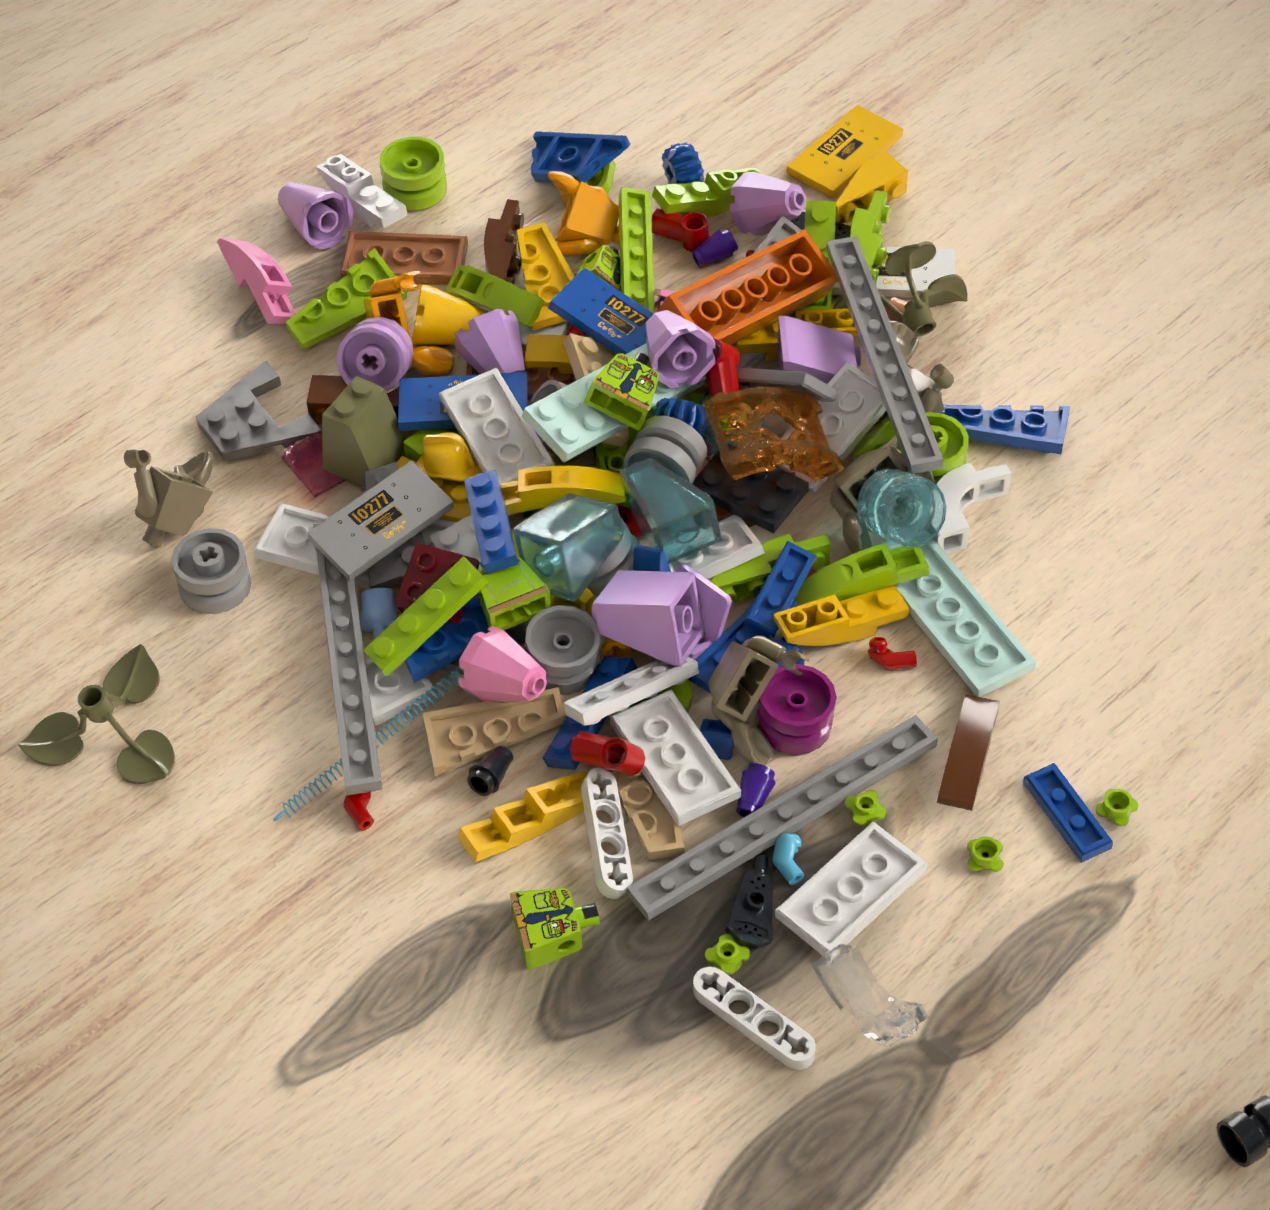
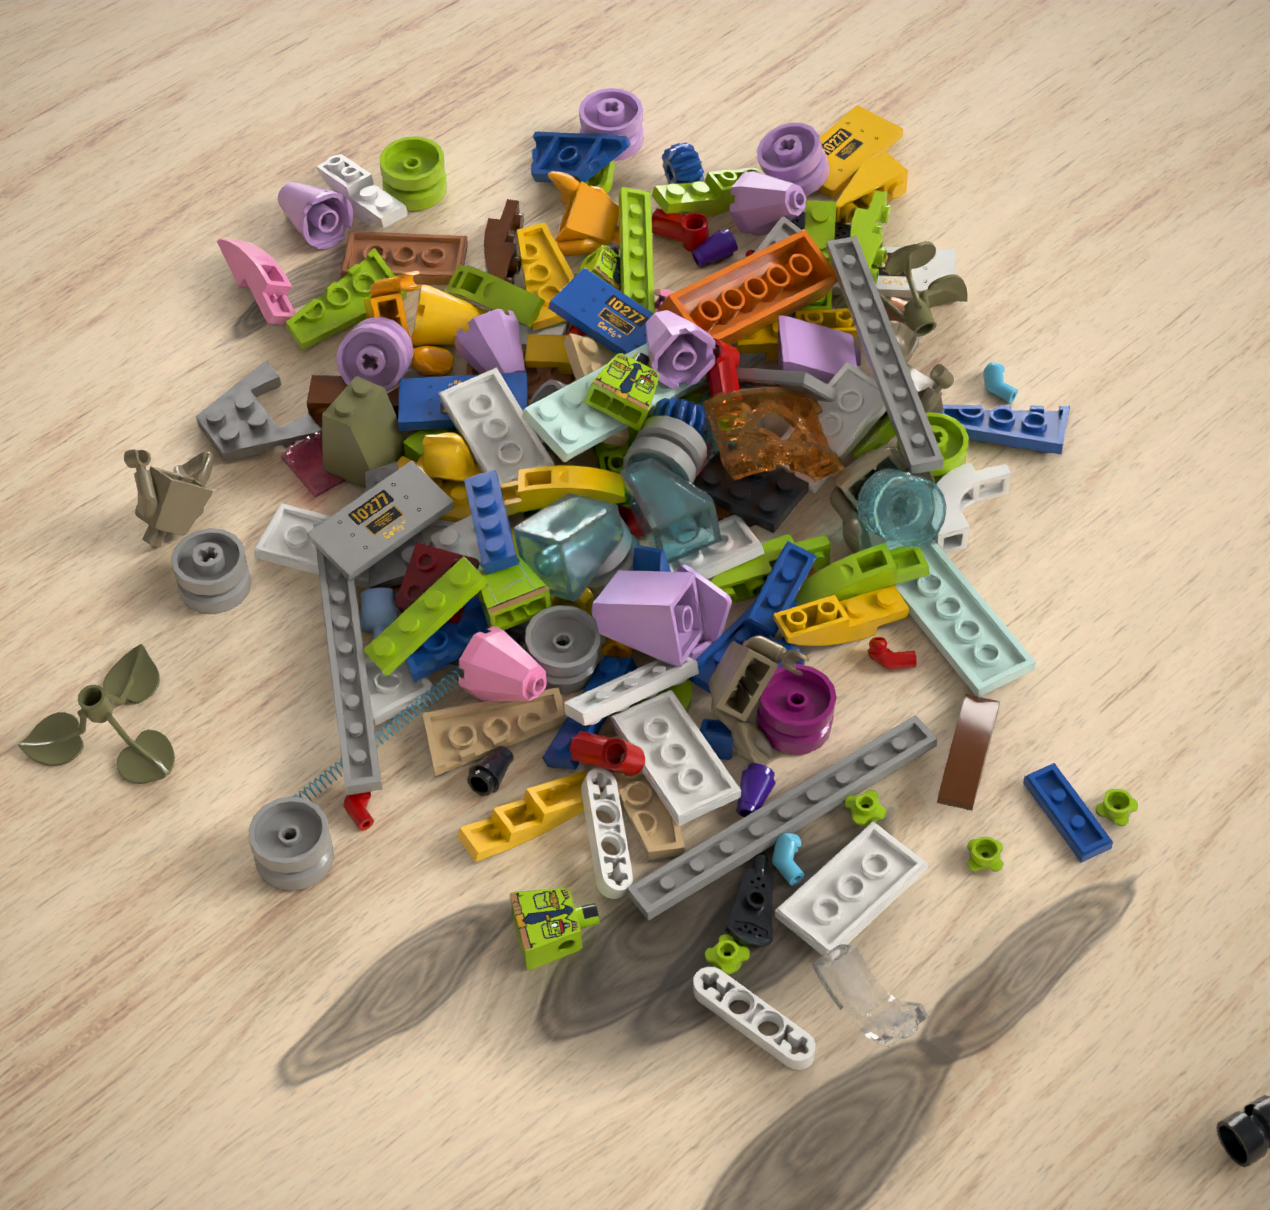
(291, 843): none -> light grey wheel
(613, 113): none -> lavender wheel
(794, 155): none -> lavender wheel
(995, 382): none -> medium azure arm

